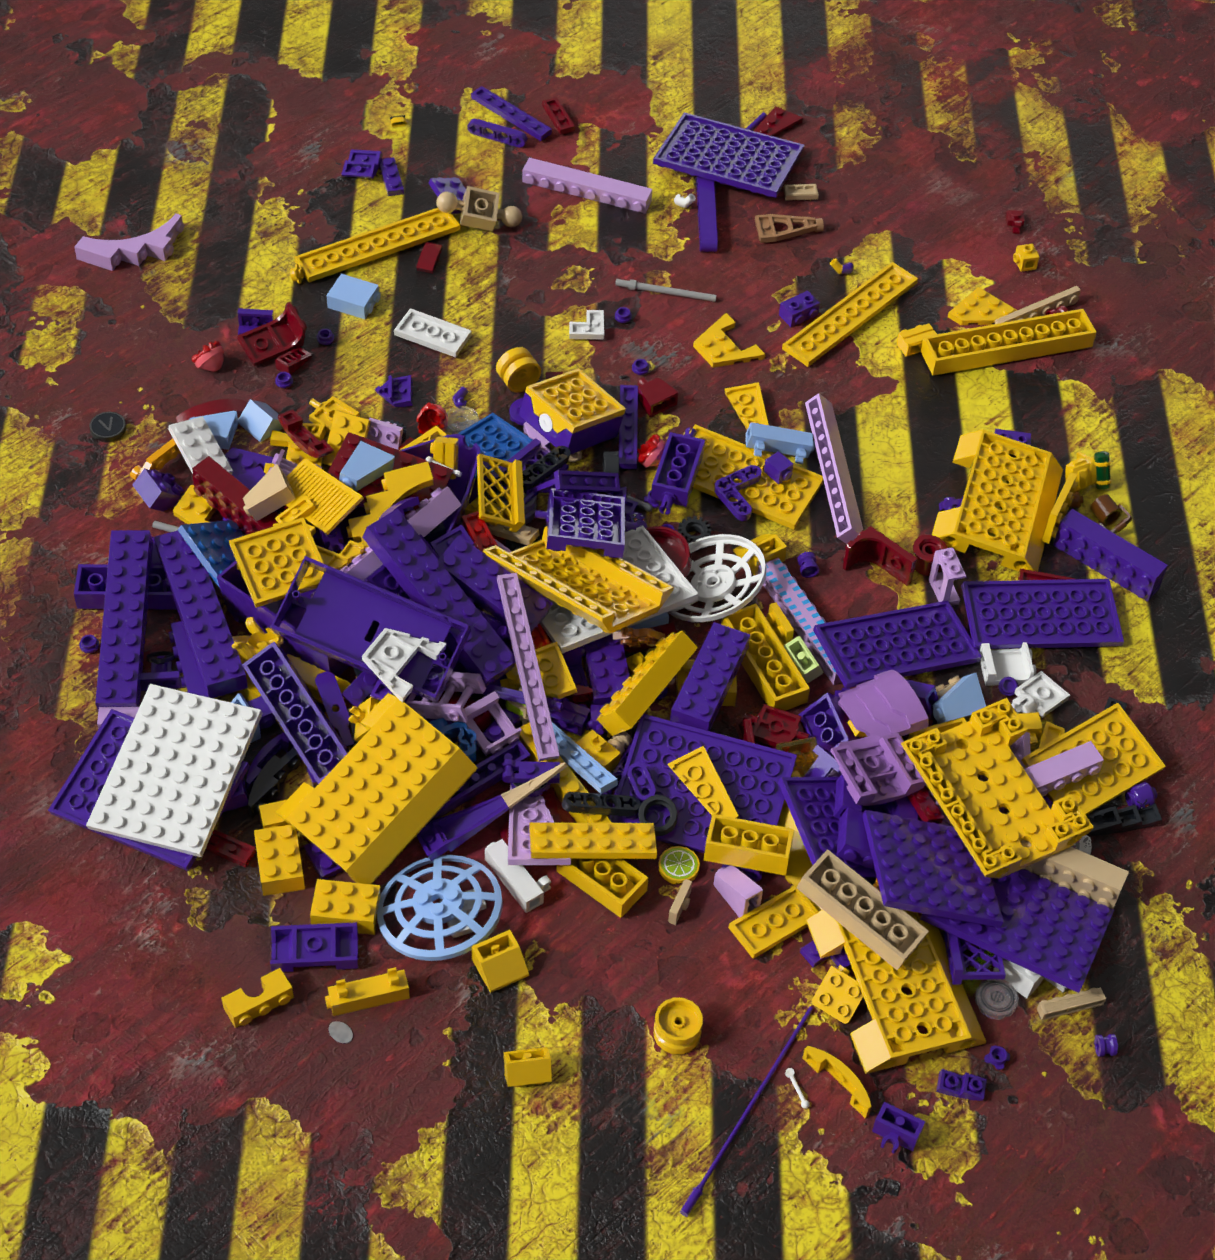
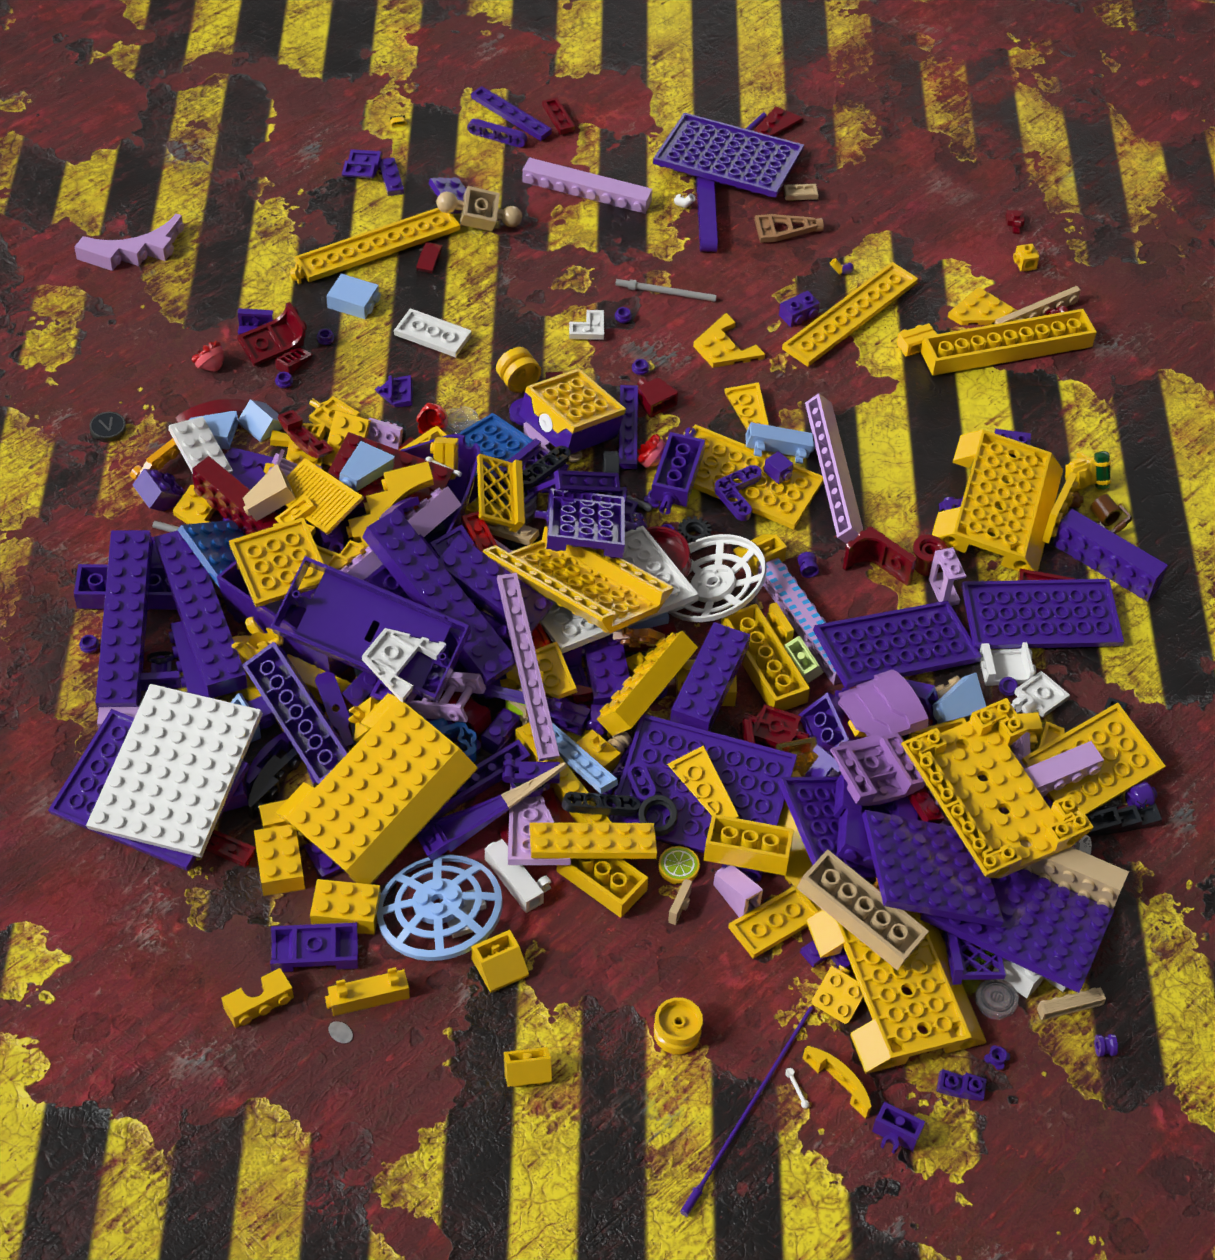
(458, 398): dark purple arm -> none
(490, 703): lavender panel -> none

